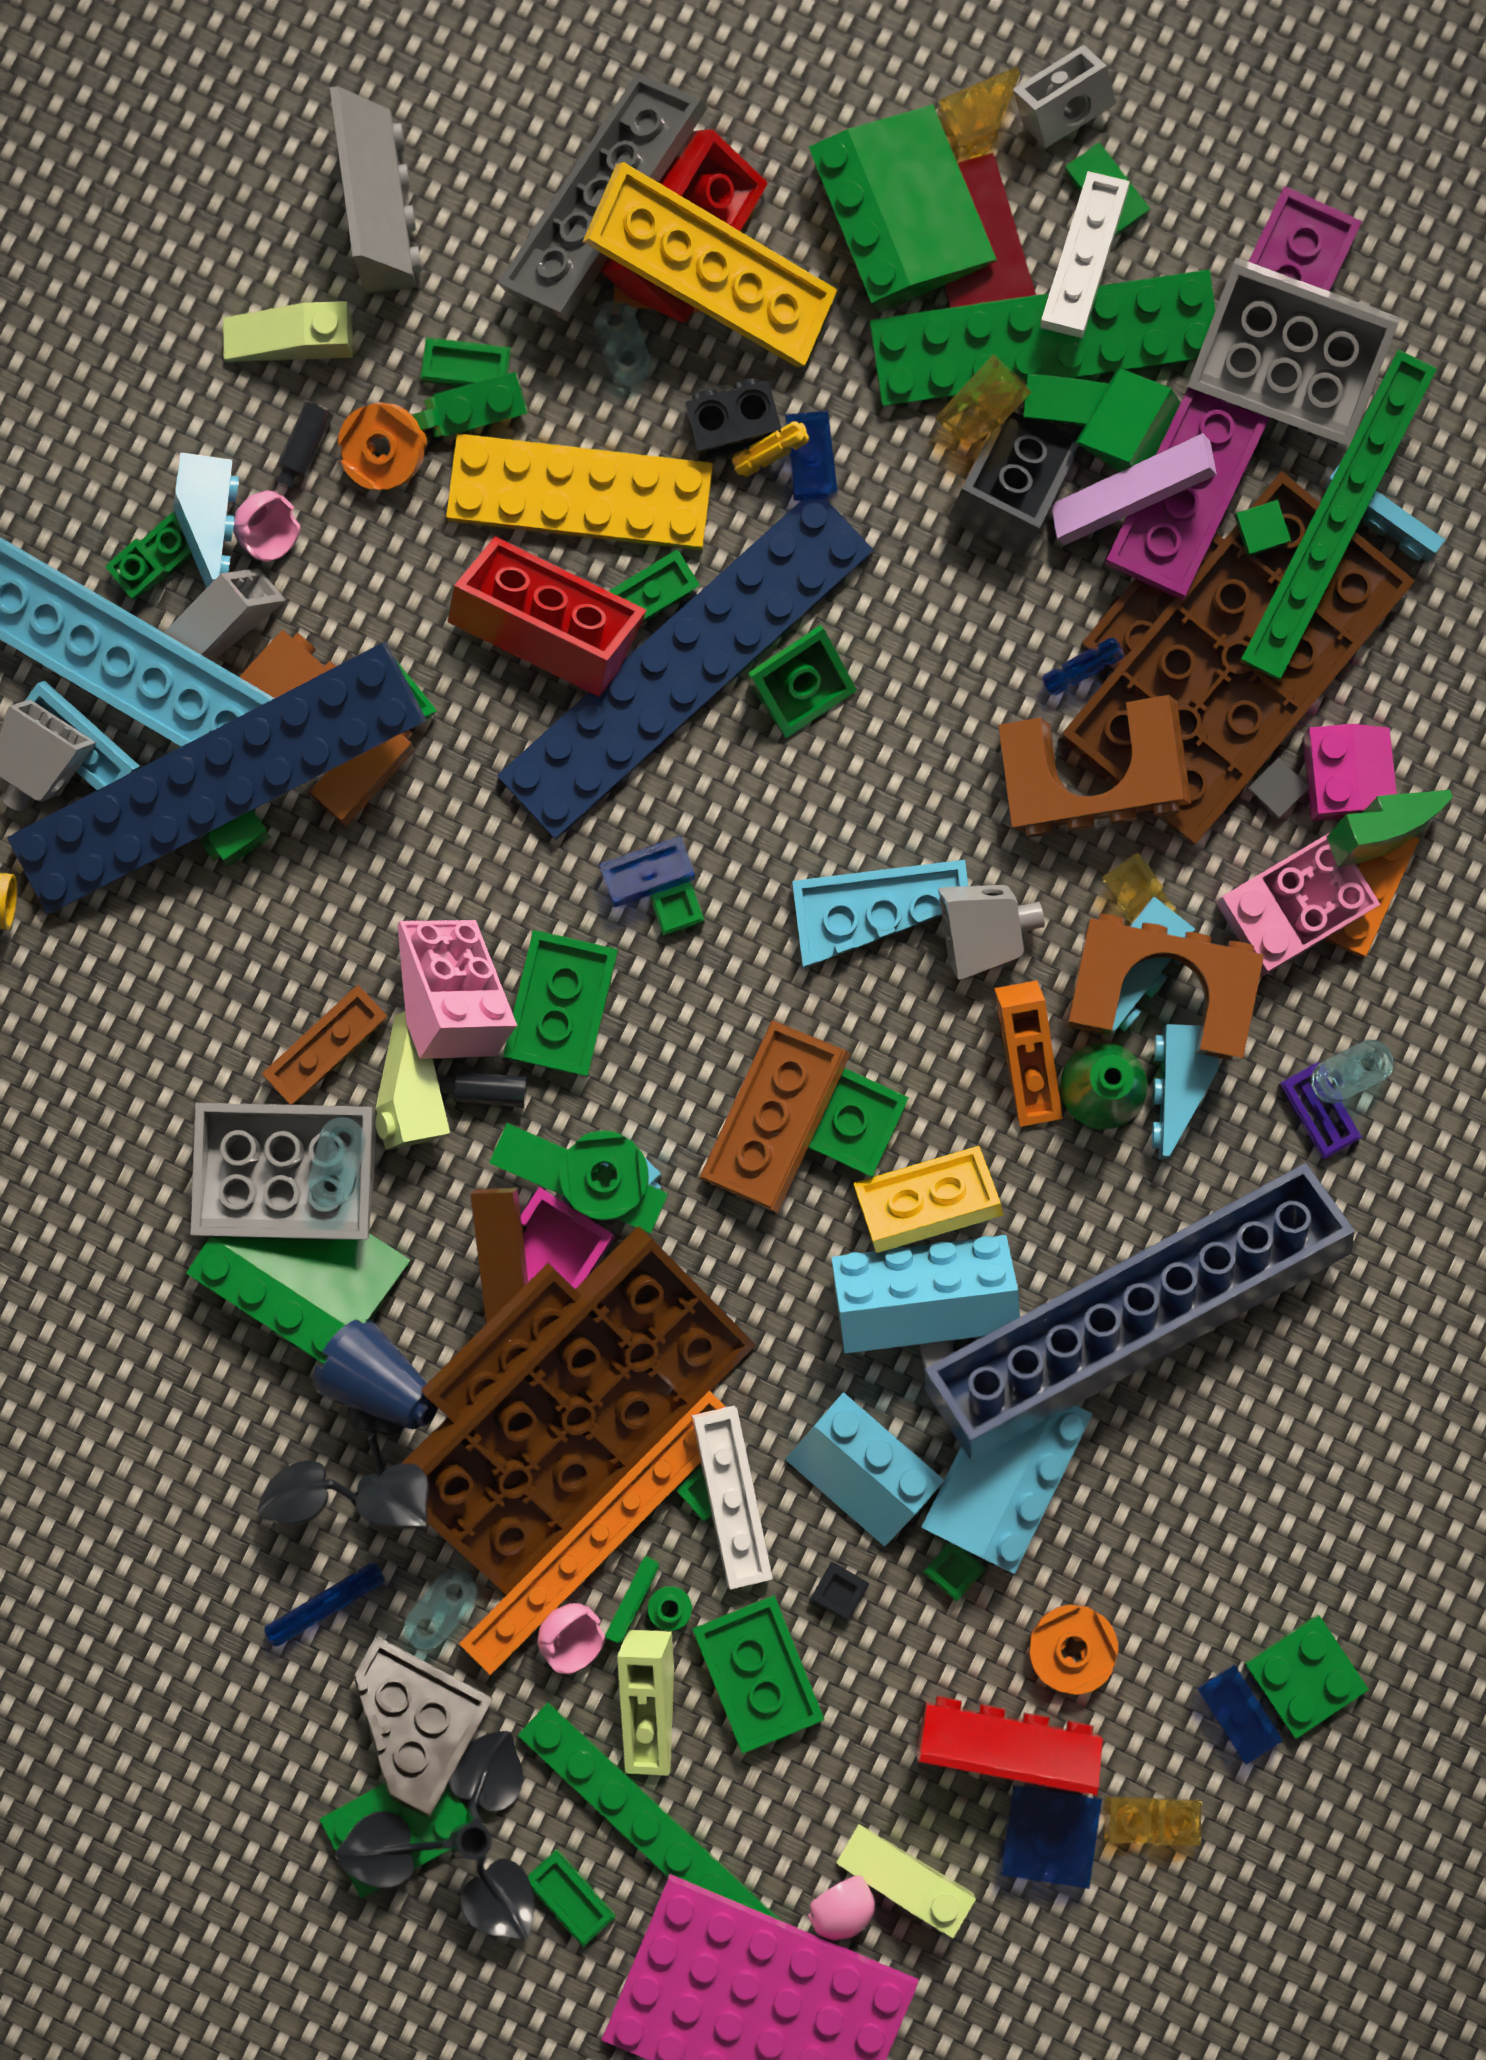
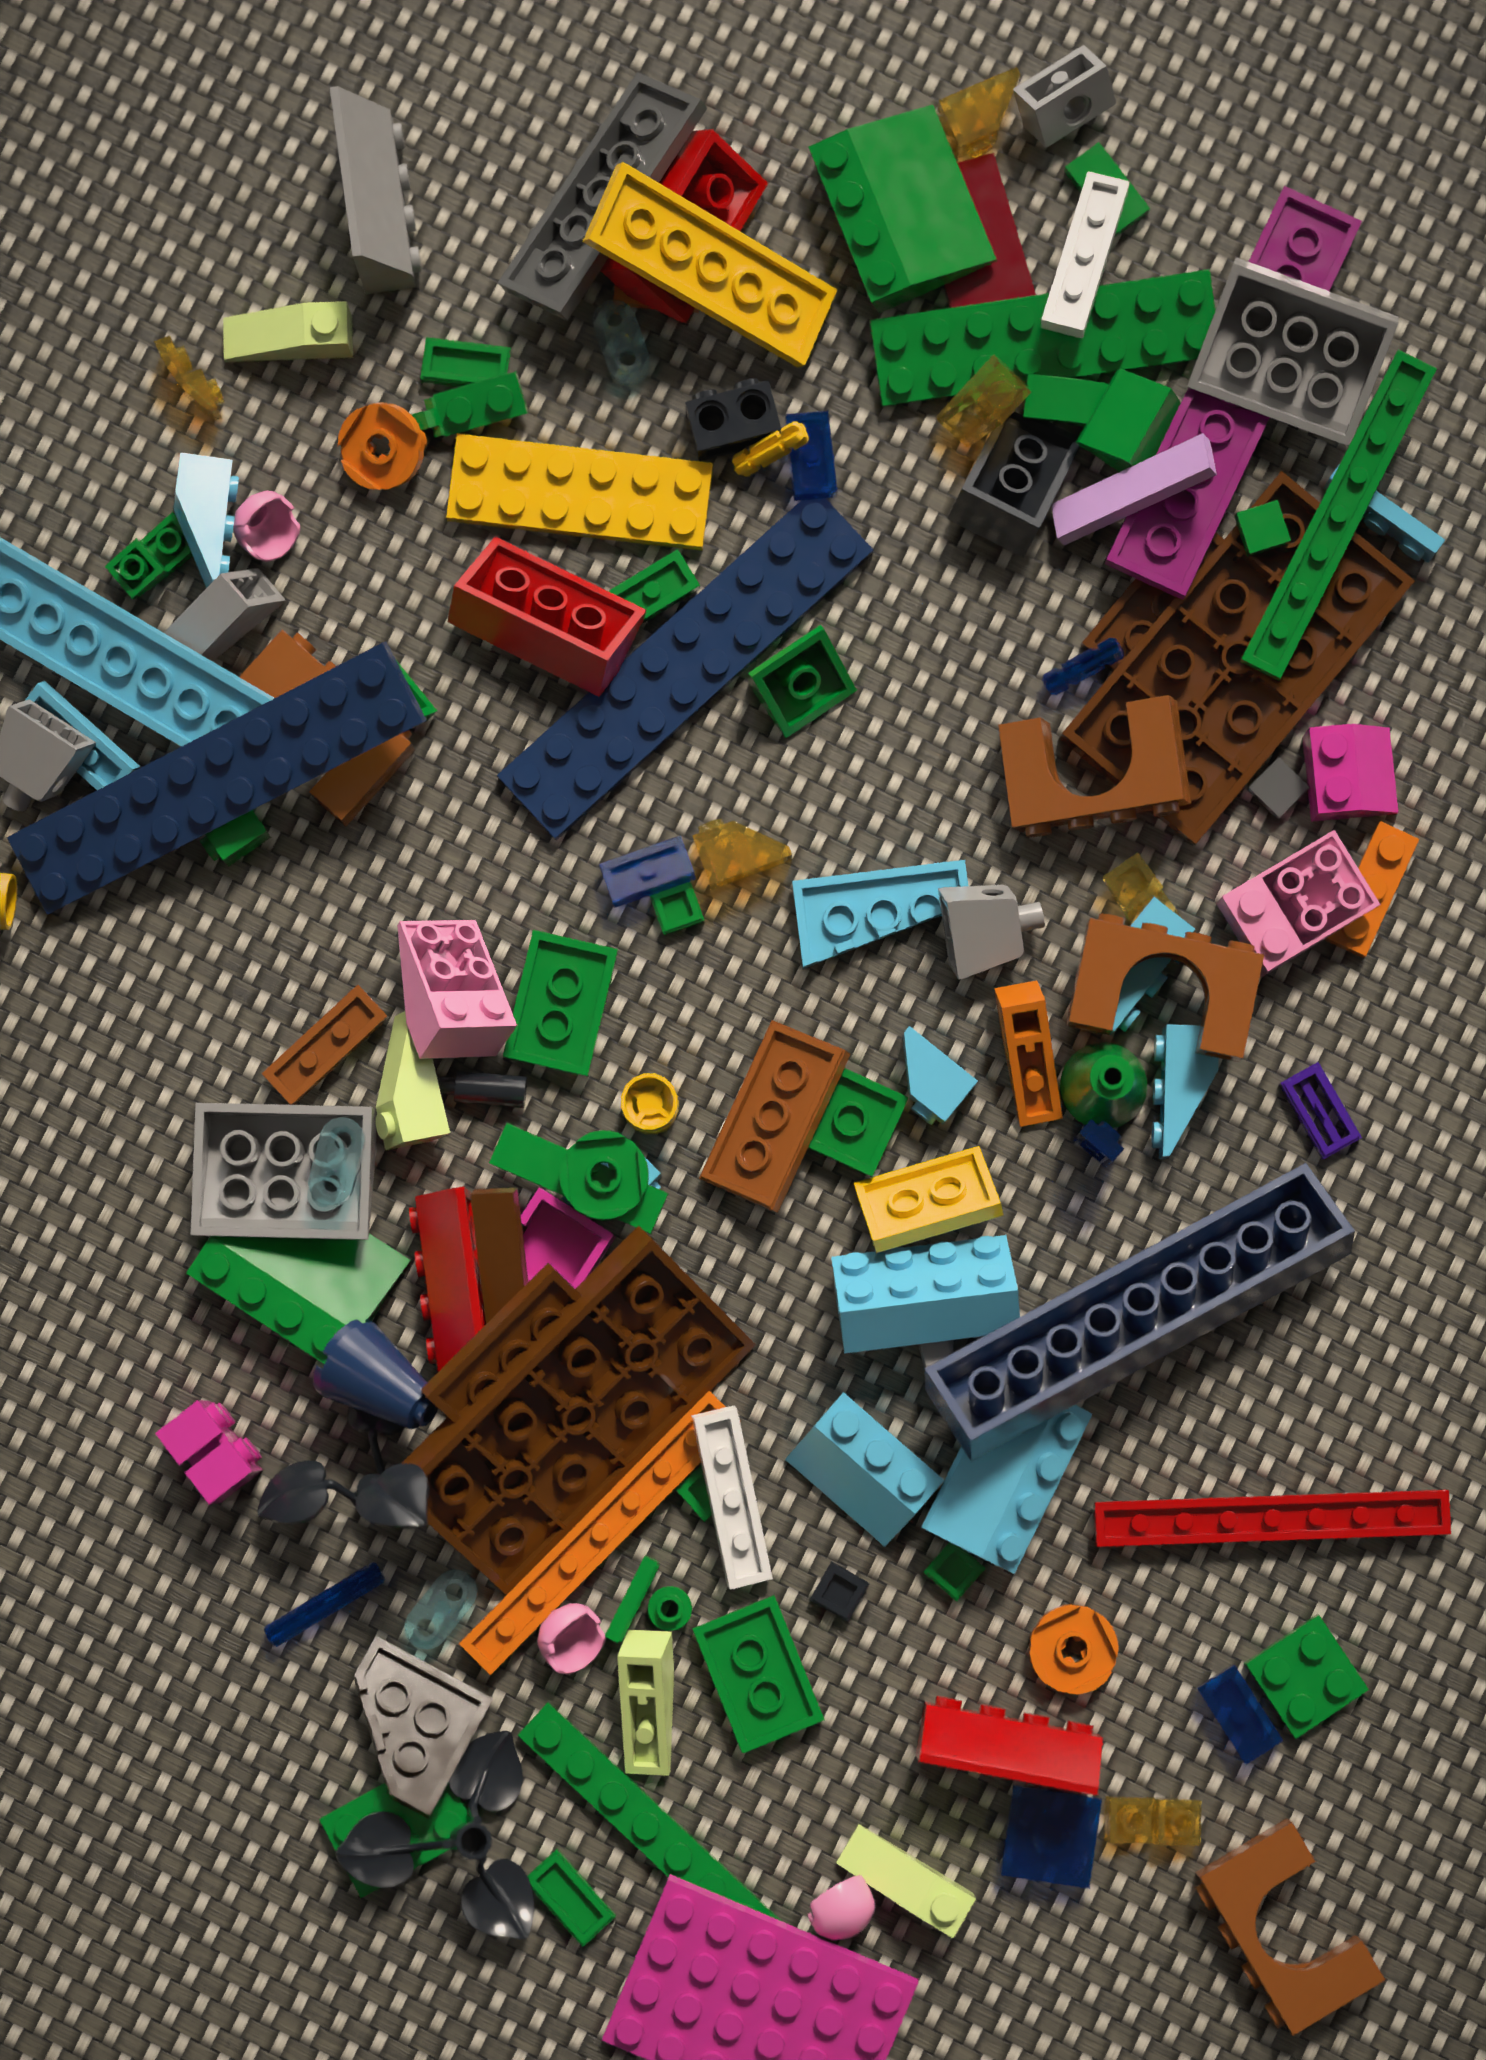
(201, 392): none -> clear yellow slope
(217, 1456): none -> dark pink piece
(303, 444): black cylinder -> none
(450, 1271): none -> red slope
(650, 1103): none -> yellow wheel
(736, 852): none -> clear yellow slope
(933, 1079): none -> medium azure slope
(1100, 1142): none -> clear blue plate
(1272, 1518): none -> red plate
(1296, 1991): none -> dark orange arch
(1349, 1072): clear light blue plate -> none
(1384, 825): green slope -> none

